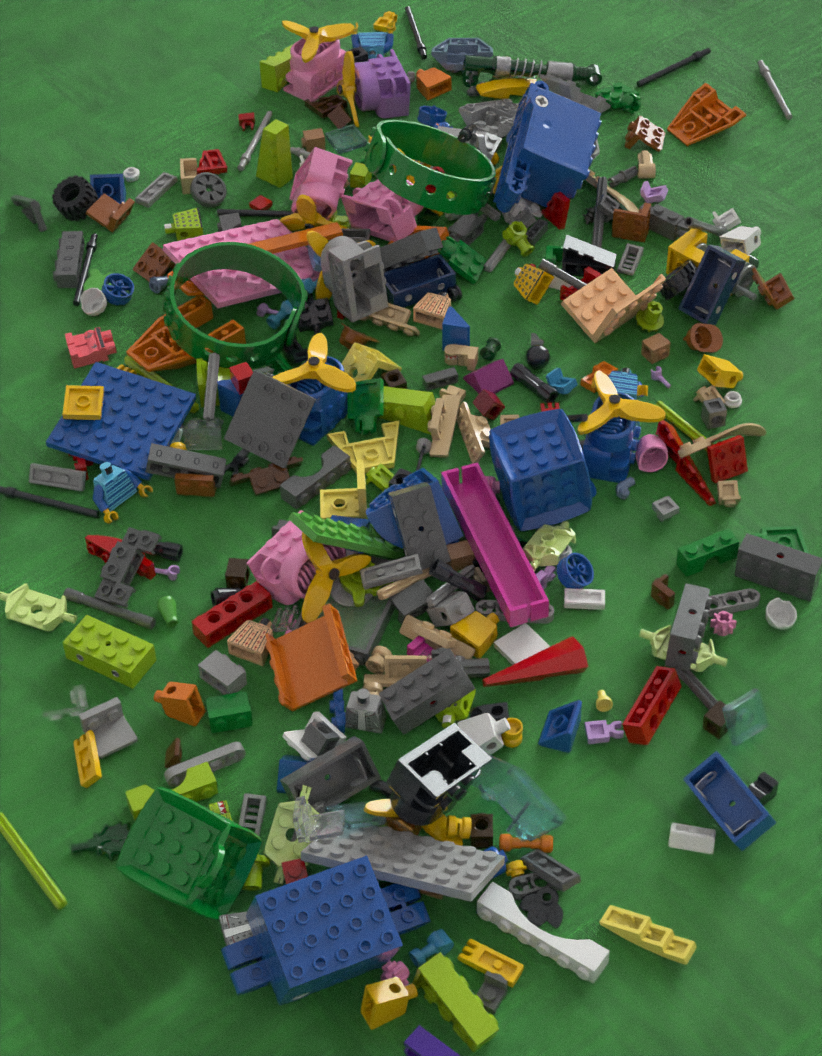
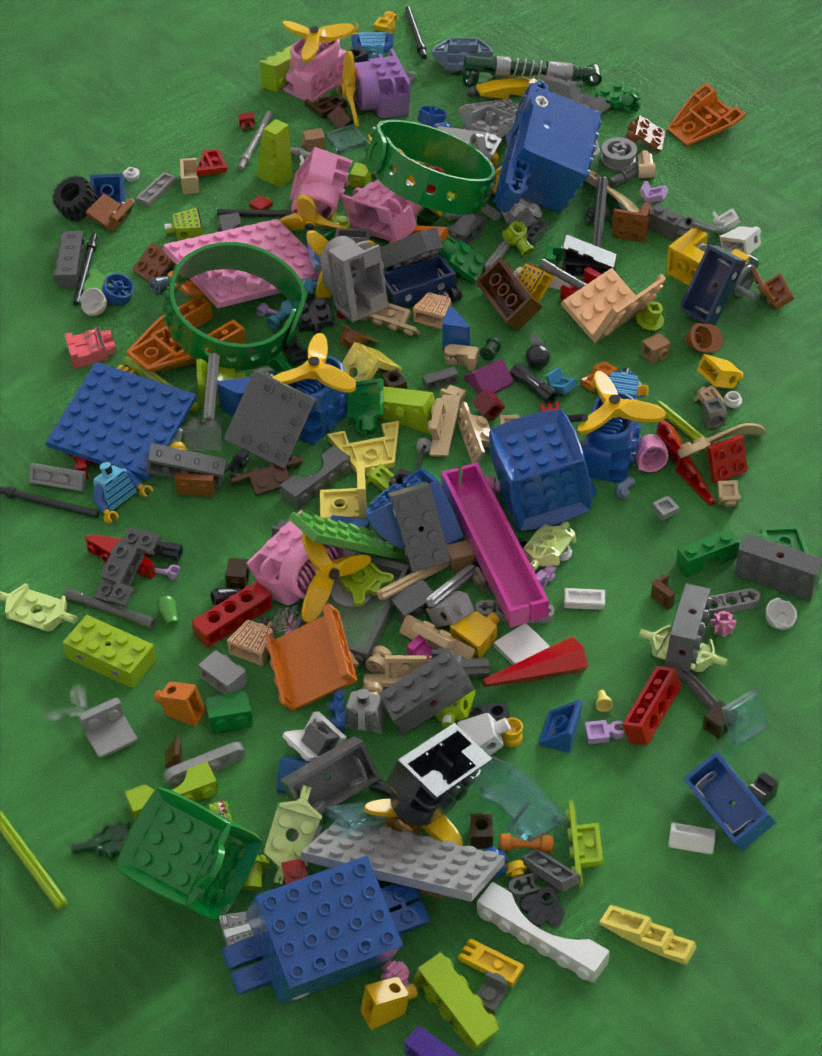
(31, 210): dark grey wing -> none
(83, 402): yellow plate -> none
(87, 759): yellow hinge -> none
(208, 180): dark grey wheel -> none
(240, 376): red panel -> none
(252, 799): light grey slope -> none
(297, 239): orange tile -> none
(319, 826): clear bracket -> none
(391, 571): light grey tile -> none
(433, 83): orange torso -> none
(437, 943): dark azure leg -> none
(446, 574): black axle -> none
(458, 827): yellow wheel -> none
(467, 133): black pin -> none
(508, 294): none -> reddish brown brick
(557, 210): red wing -> none
(578, 567): blue wheel -> none
(586, 843): none -> lime bracket
(607, 206): dark grey bracket -> none
(622, 155): none -> light grey wheel
(632, 250): light grey slope -> none
(657, 375): lavender hand -> none
(678, 280): black bush -> none
(696, 56): black bar -> none
(765, 72): light grey bar -> none

